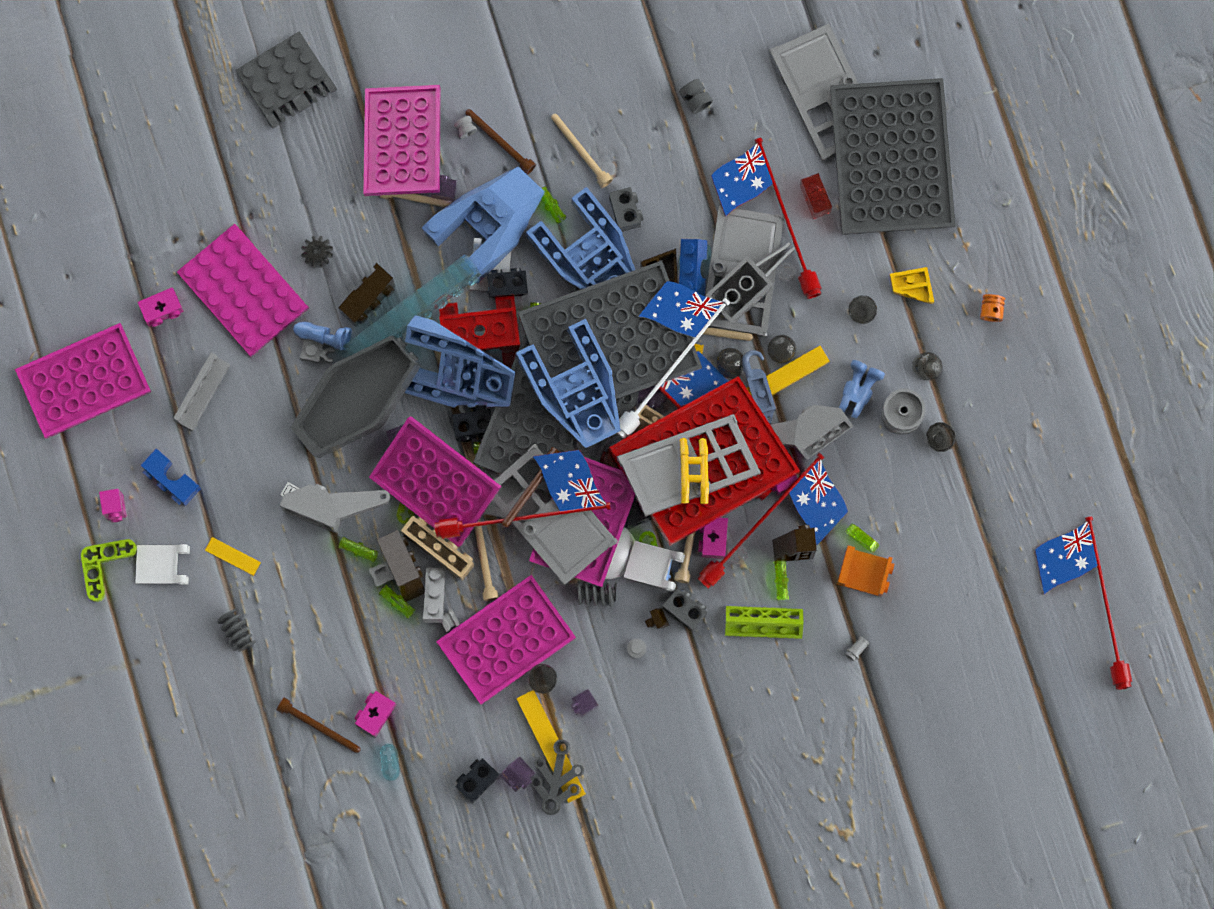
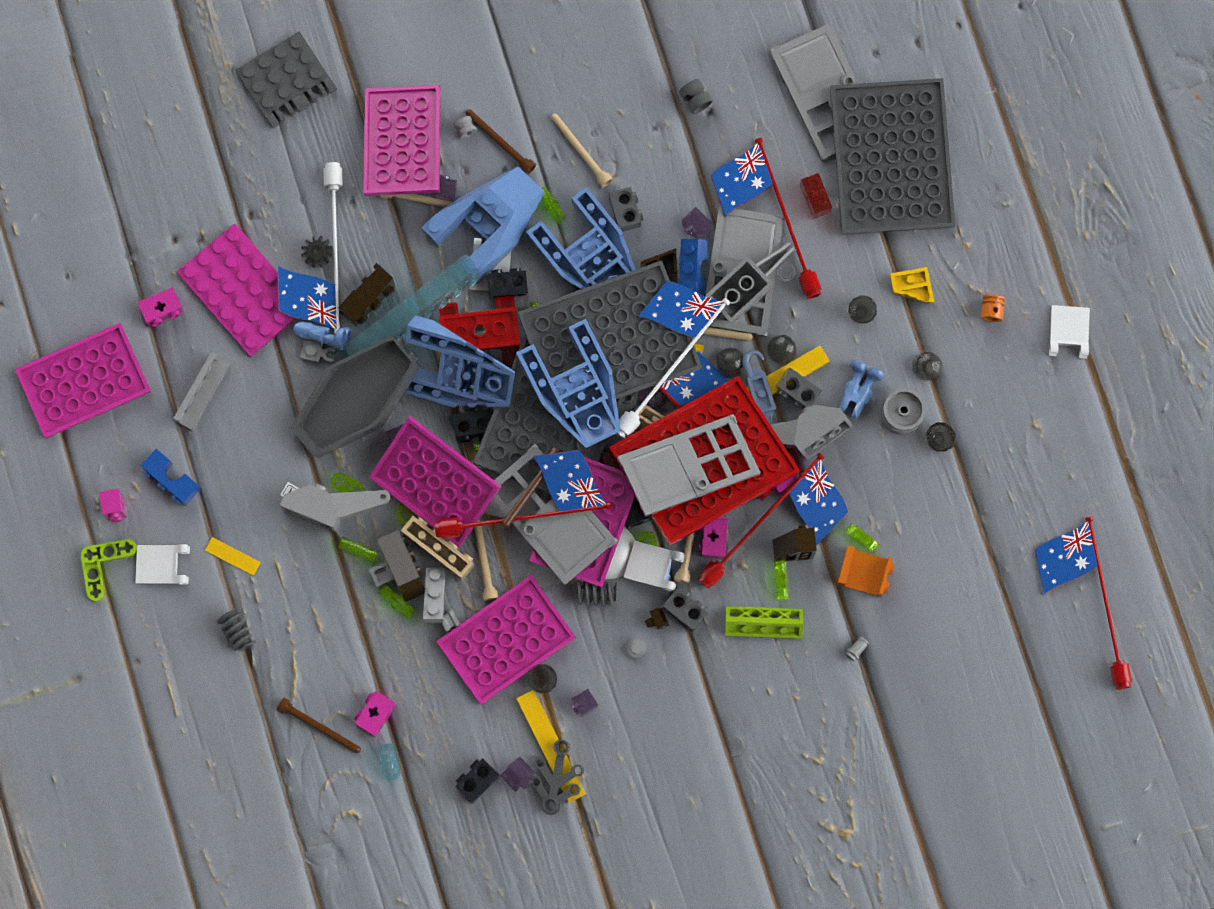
(308, 295): none -> flag
(348, 480): none -> clear neon green beam
(686, 478): yellow piece -> none
(696, 224): none -> clear purple brick
(800, 385): none -> dark grey brick
(1069, 328): none -> white flag

